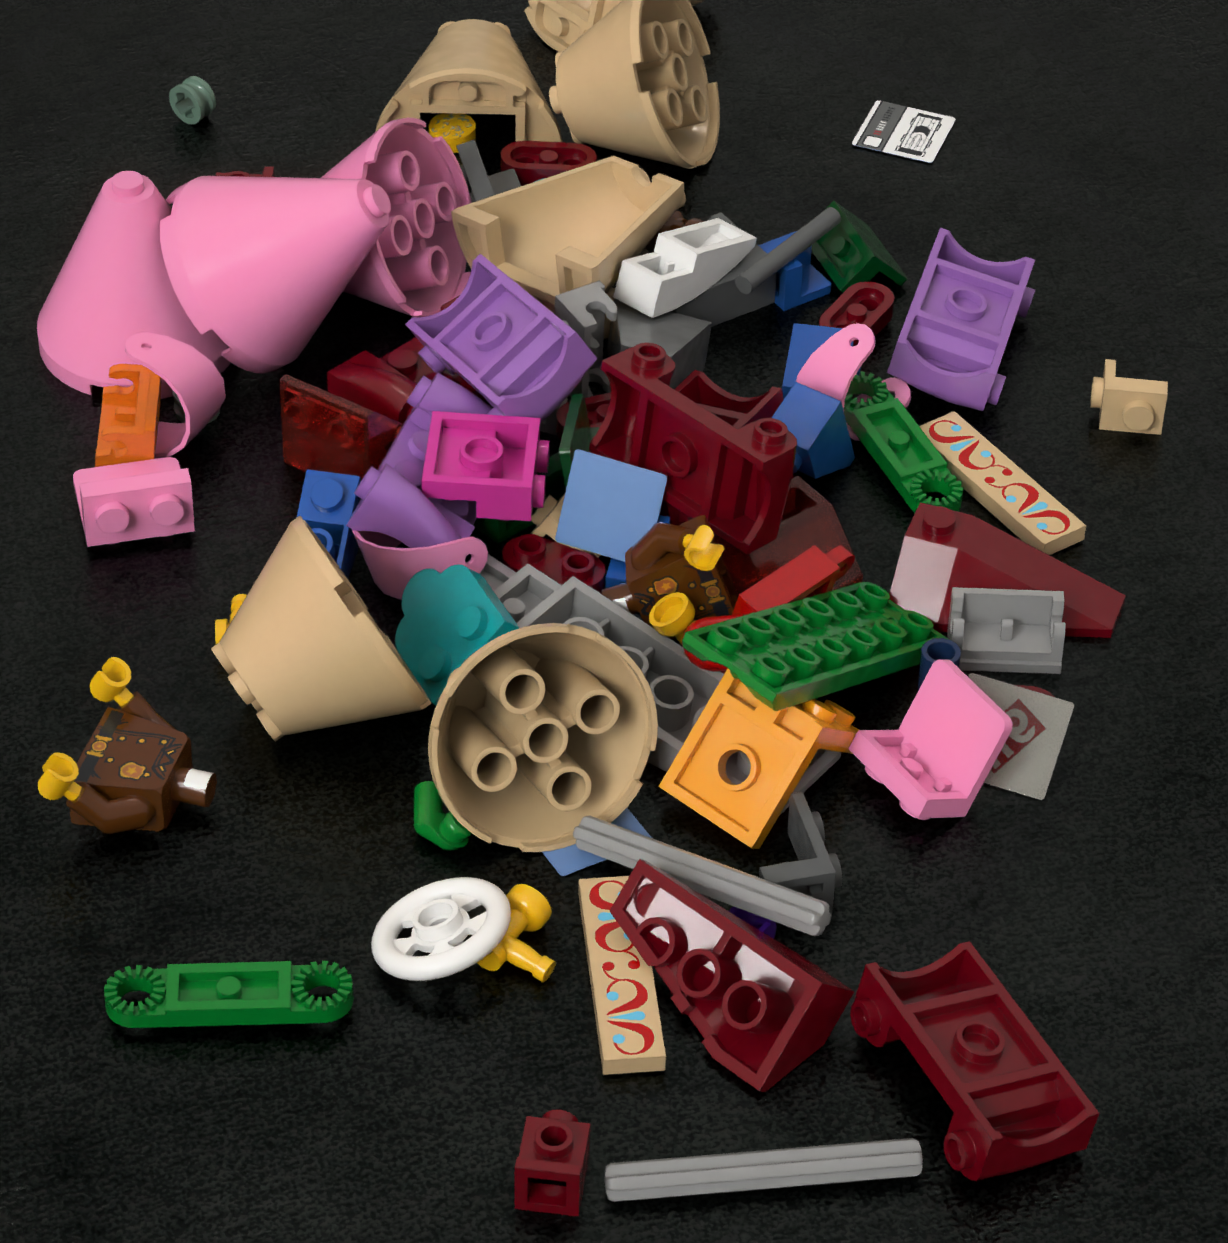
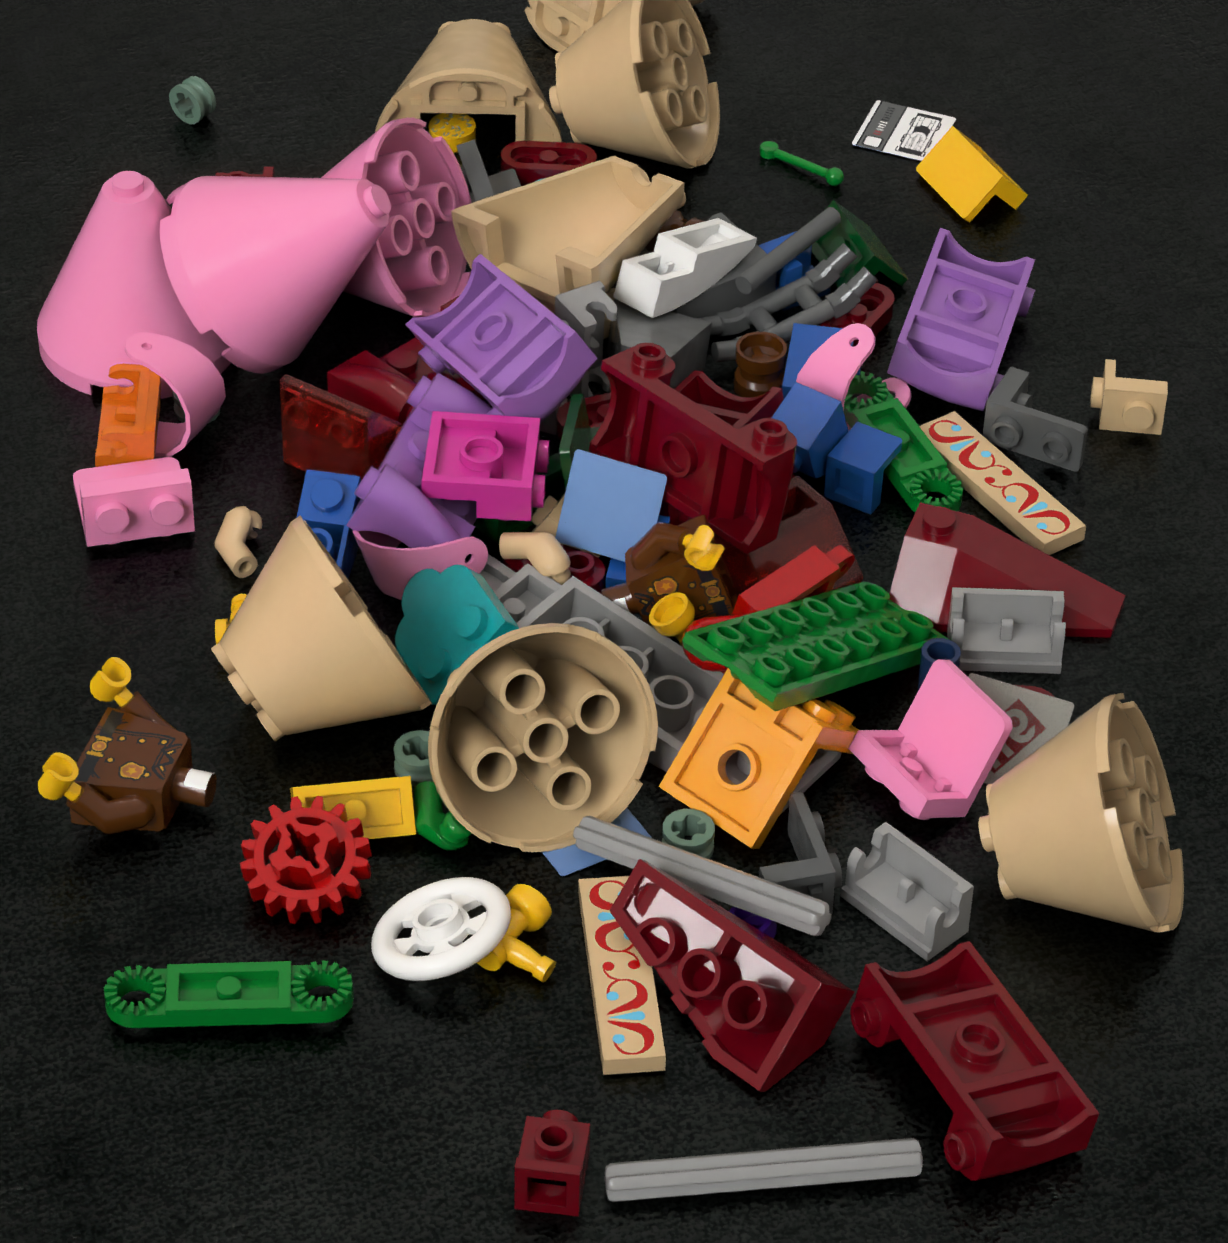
(231, 540): none -> tan arm
(292, 880): none -> red gear
(380, 804): none -> yellow panel
(406, 753): none -> sand green bush
(542, 551): none -> tan arm
(690, 823): none -> sand green bush
(759, 363): none -> reddish brown wheel
(771, 150): none -> green hinge
(802, 291): none -> dark grey piece
(858, 465): none -> blue panel
(908, 892): none -> light grey hinge
(967, 175): none -> yellow panel
(1019, 428): none -> dark grey bracket
(1088, 823): none -> tan cone

